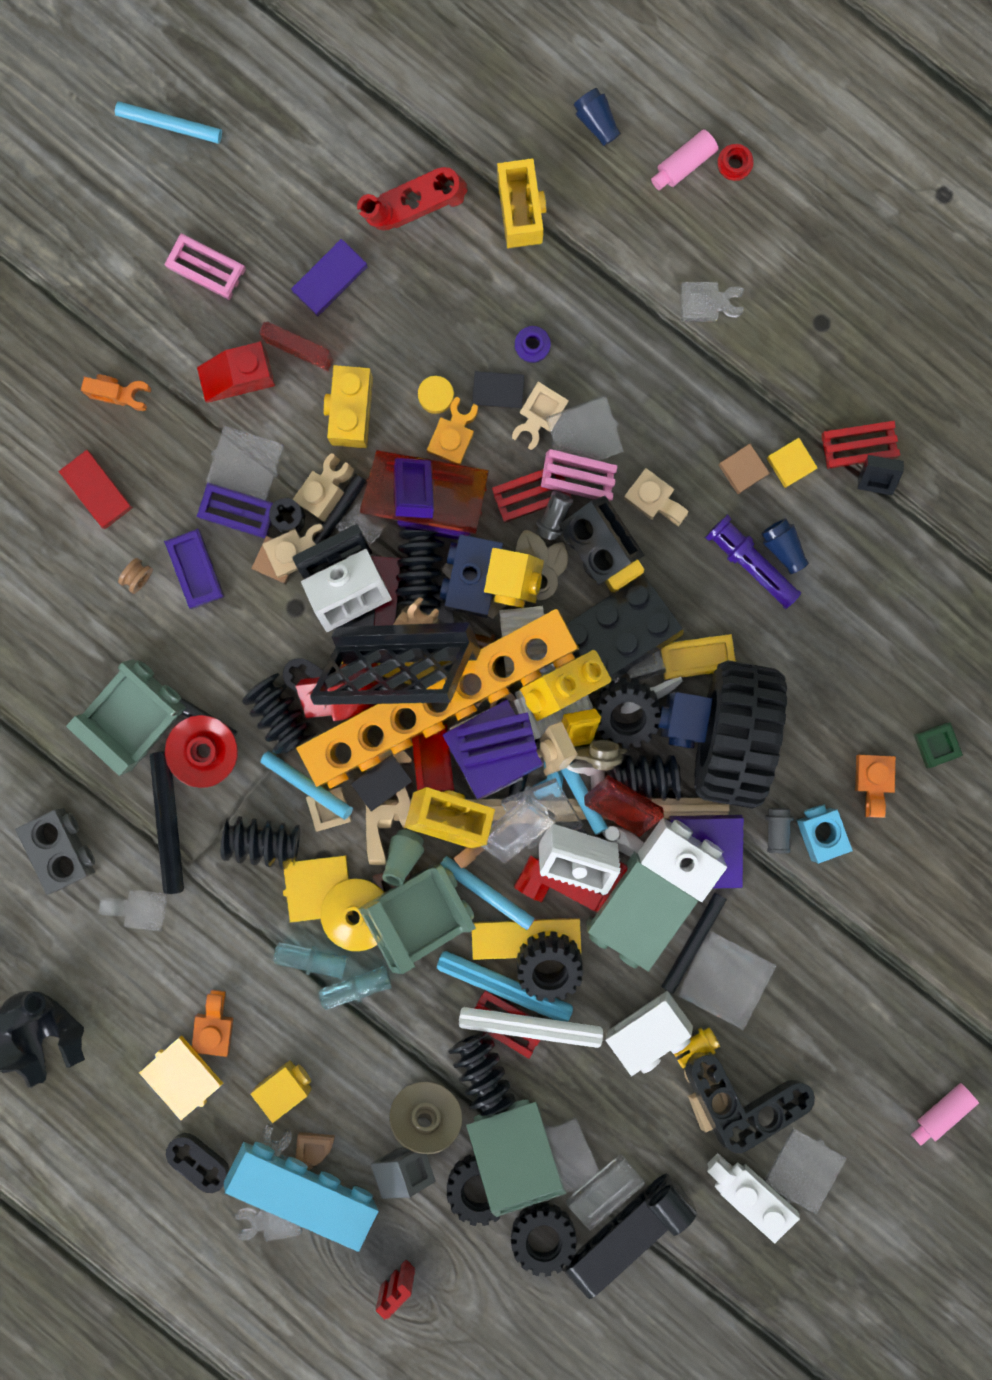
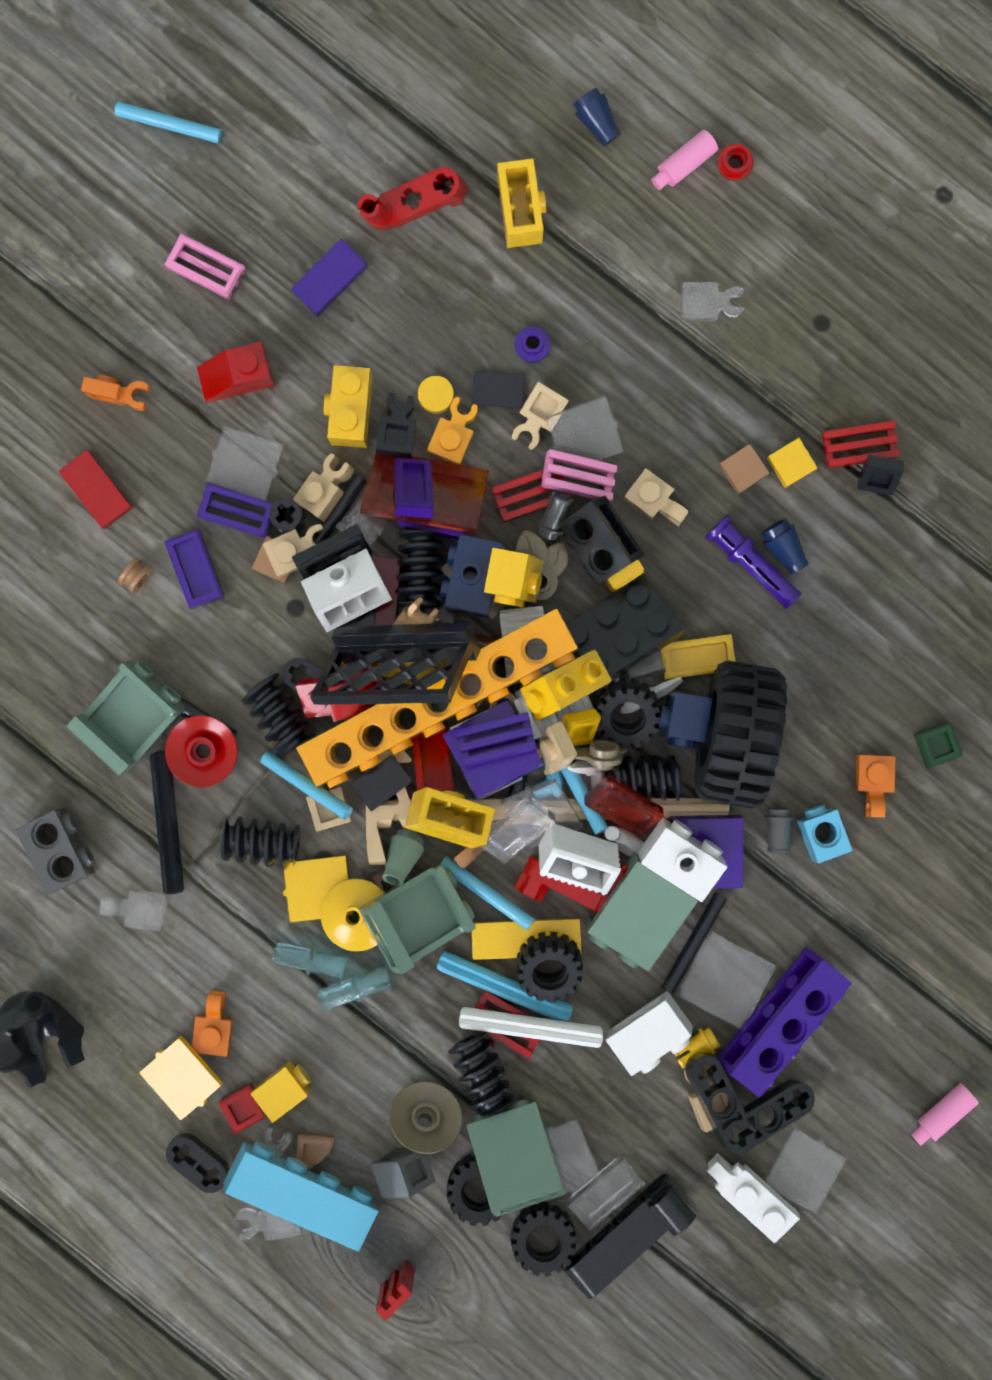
(241, 1109): none -> red tile
(296, 346): clear red tile -> none
(396, 432): none -> black plate
(766, 1026): none -> dark purple brick

